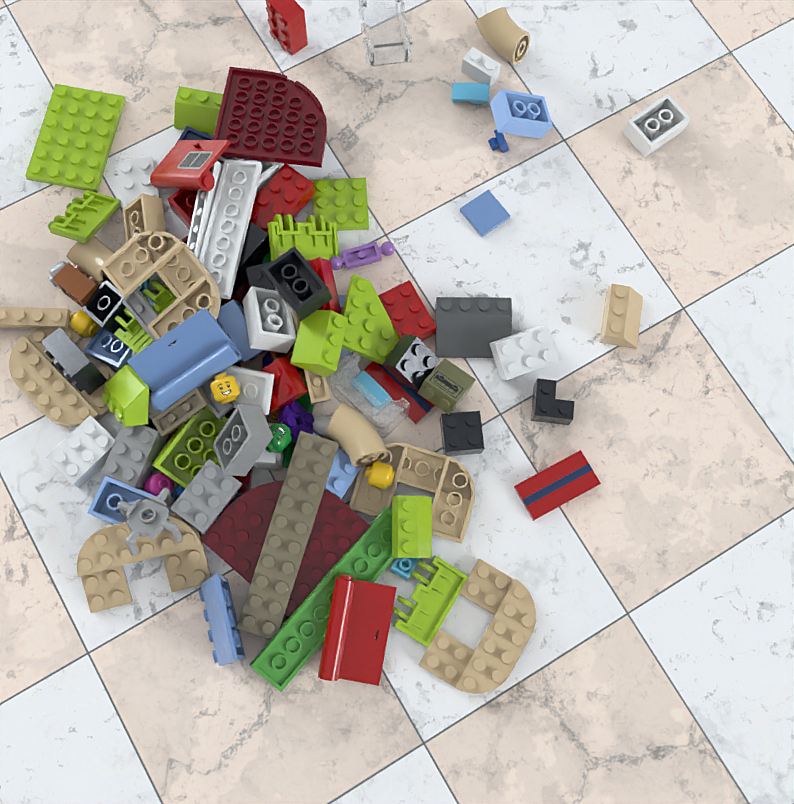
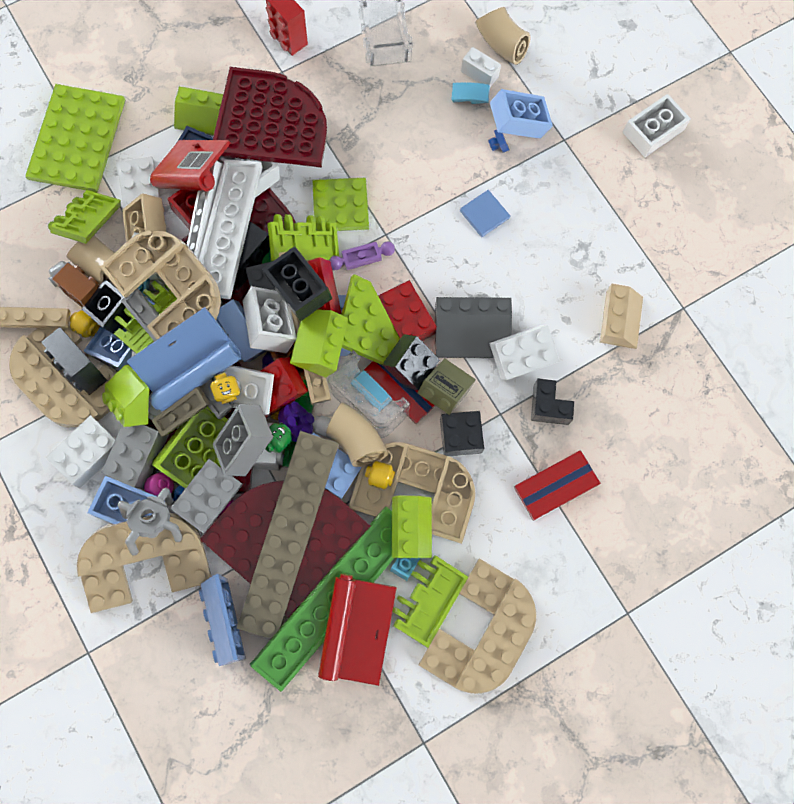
(282, 195): red brick -> none

